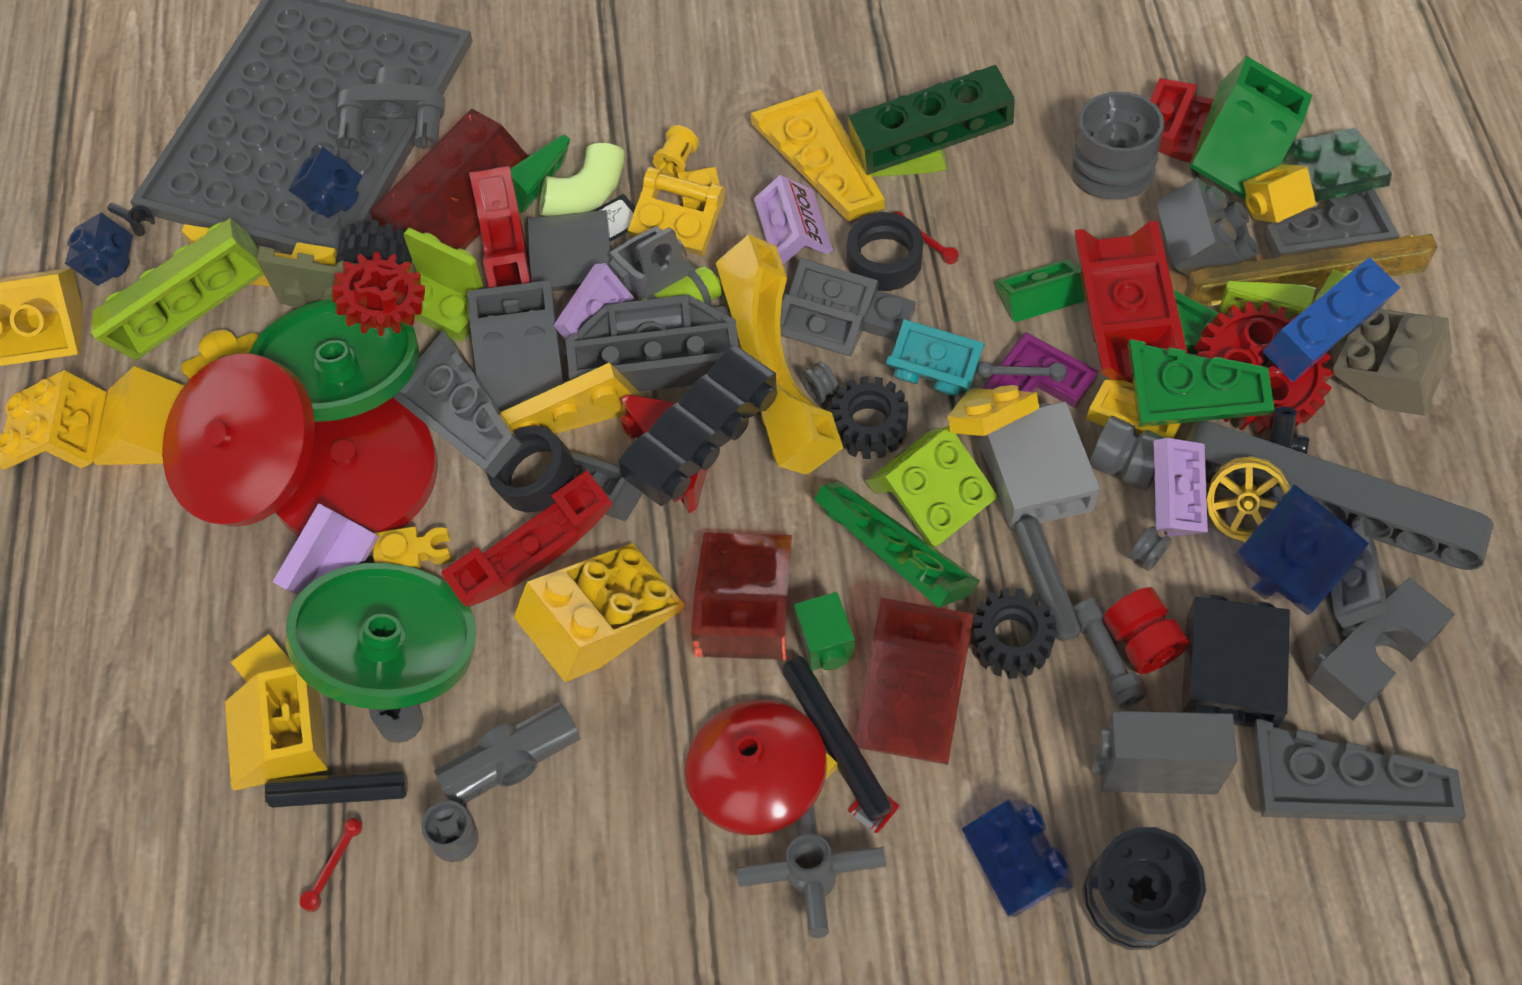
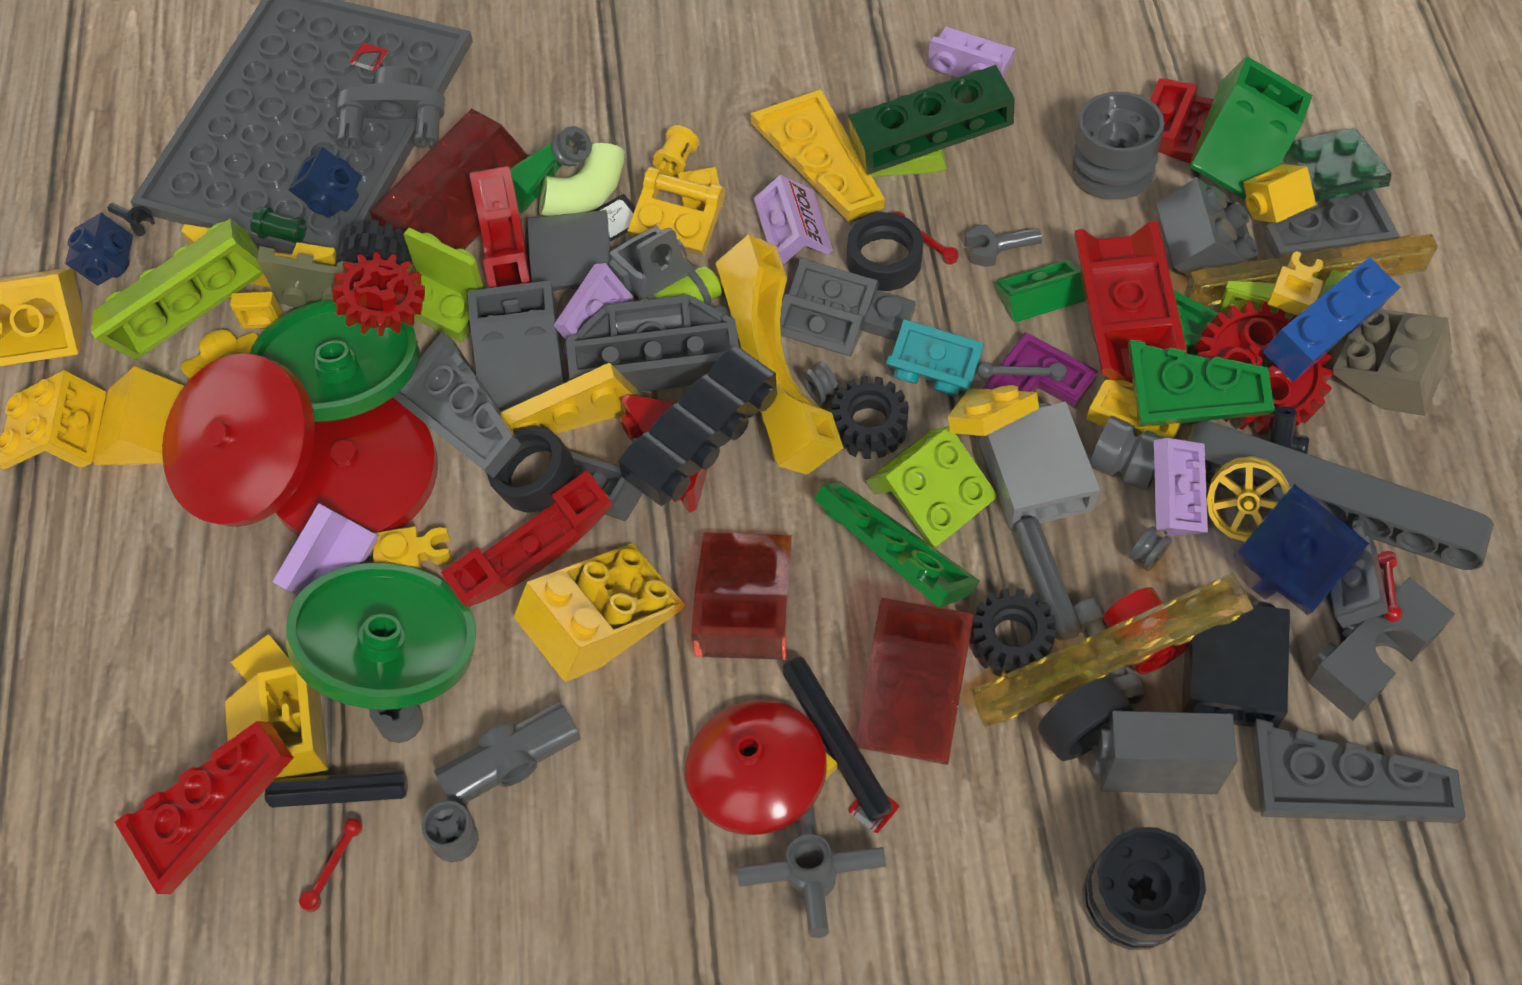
(193, 815): none -> red wing
(255, 309): none -> yellow tile
(279, 226): none -> dark green pin
(368, 56): none -> sticker
(581, 141): none -> dark grey bush
(824, 632): green brick -> none
(962, 53): none -> lavender bracket
(996, 243): none -> dark grey bar
(1017, 856): clear blue bracket -> none
(1075, 721): none -> black tyre
(1111, 649): none -> clear yellow plate
(1296, 286): none -> yellow plate
(1387, 562): none -> red hinge

